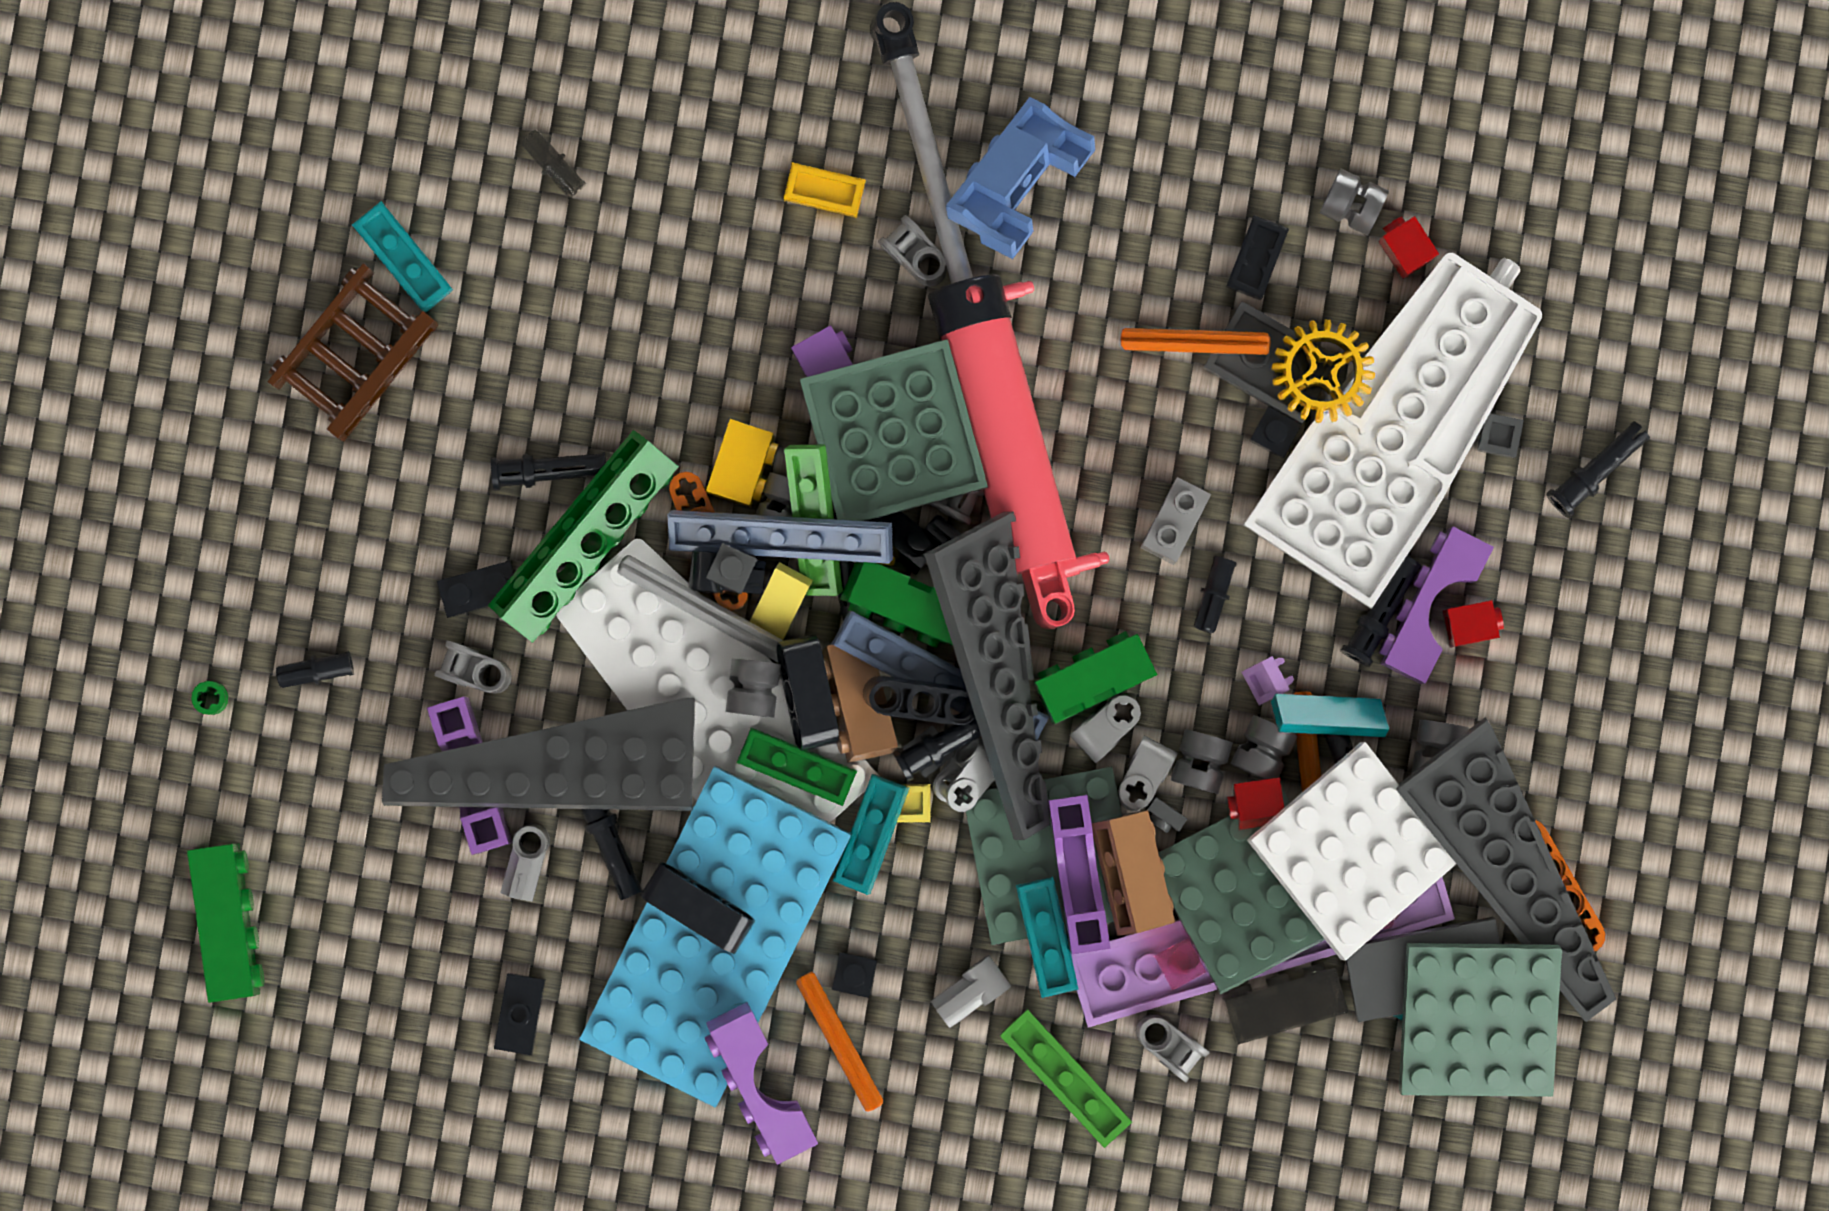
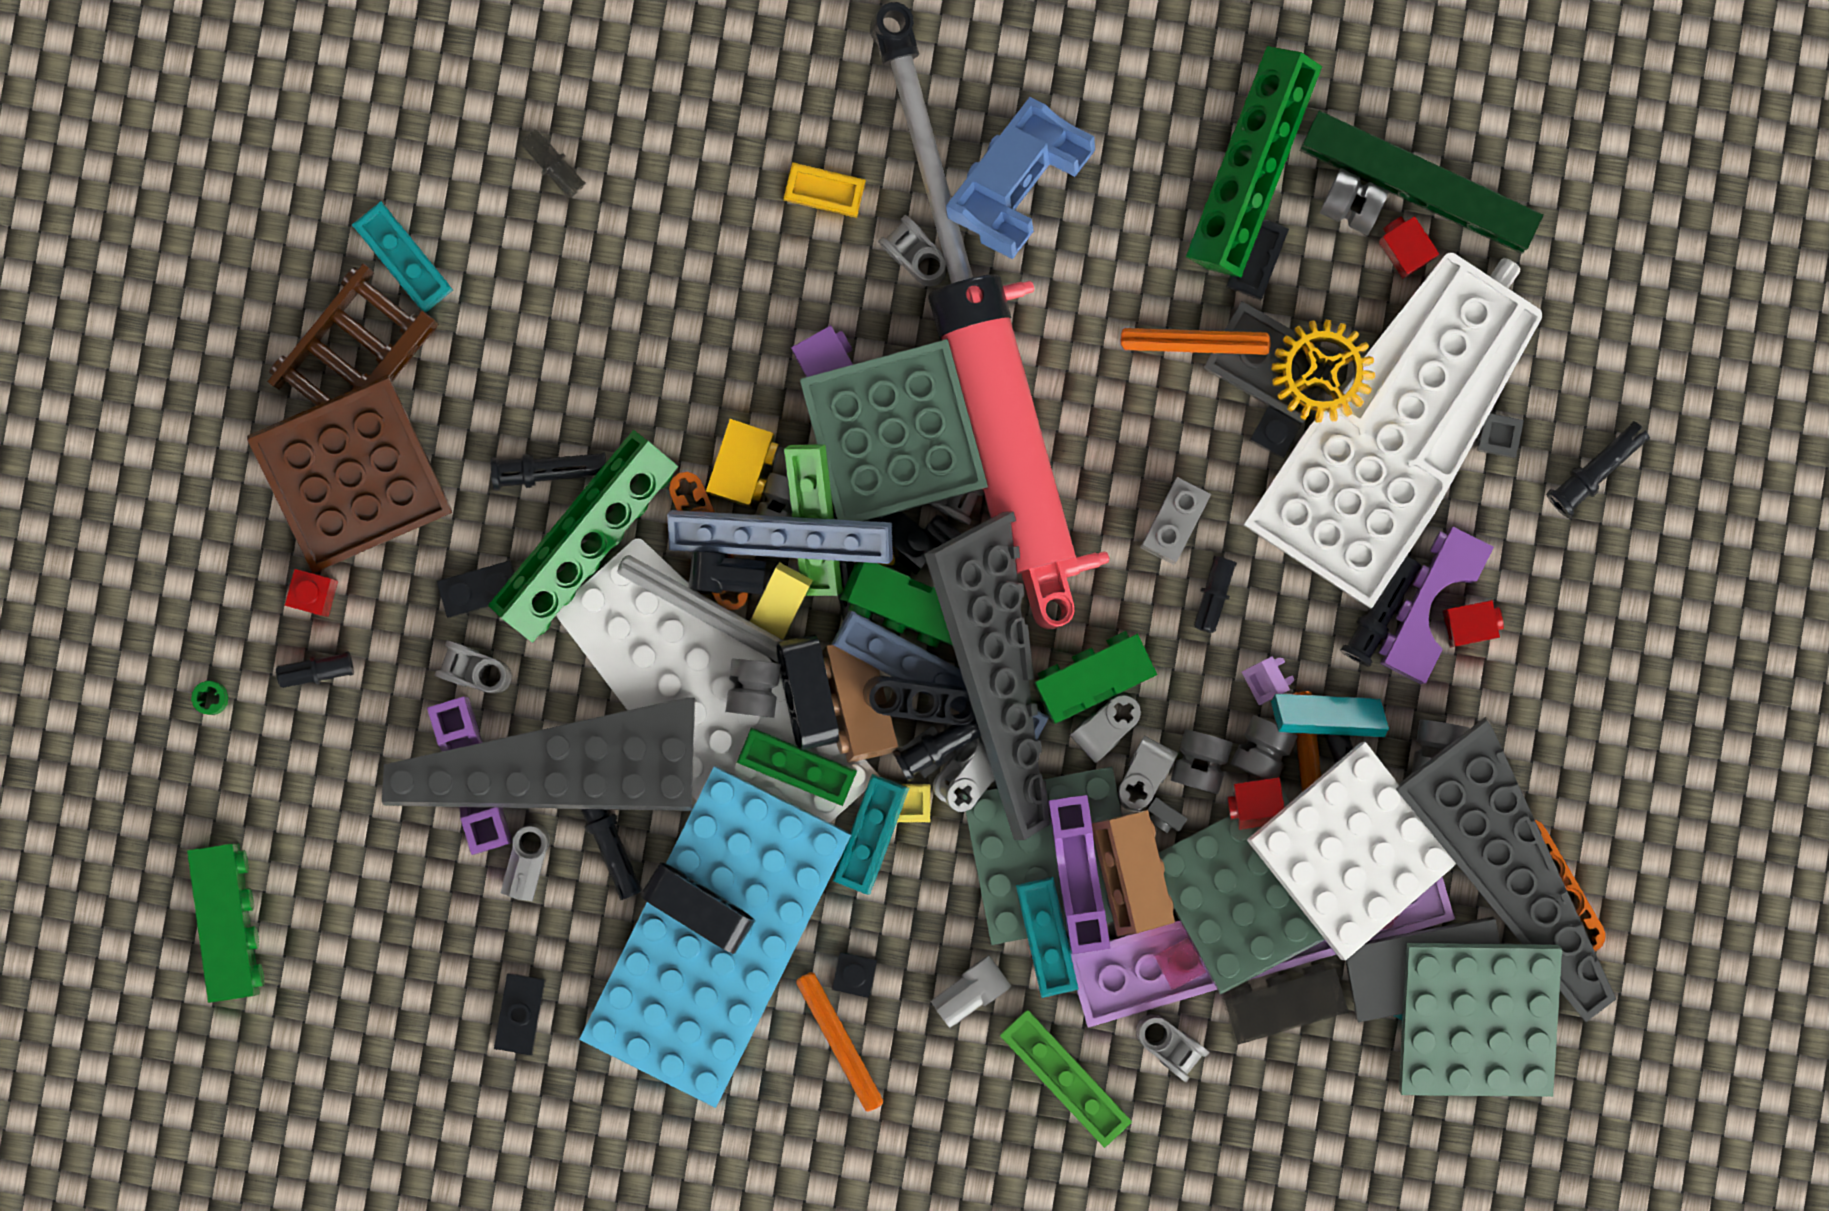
(311, 593): none -> red brick
(350, 474): none -> reddish brown plate
(731, 568): dark grey plate -> none
(781, 1123): medium lavender arch -> none
(1254, 161): none -> green brick
(1421, 182): none -> dark green piece

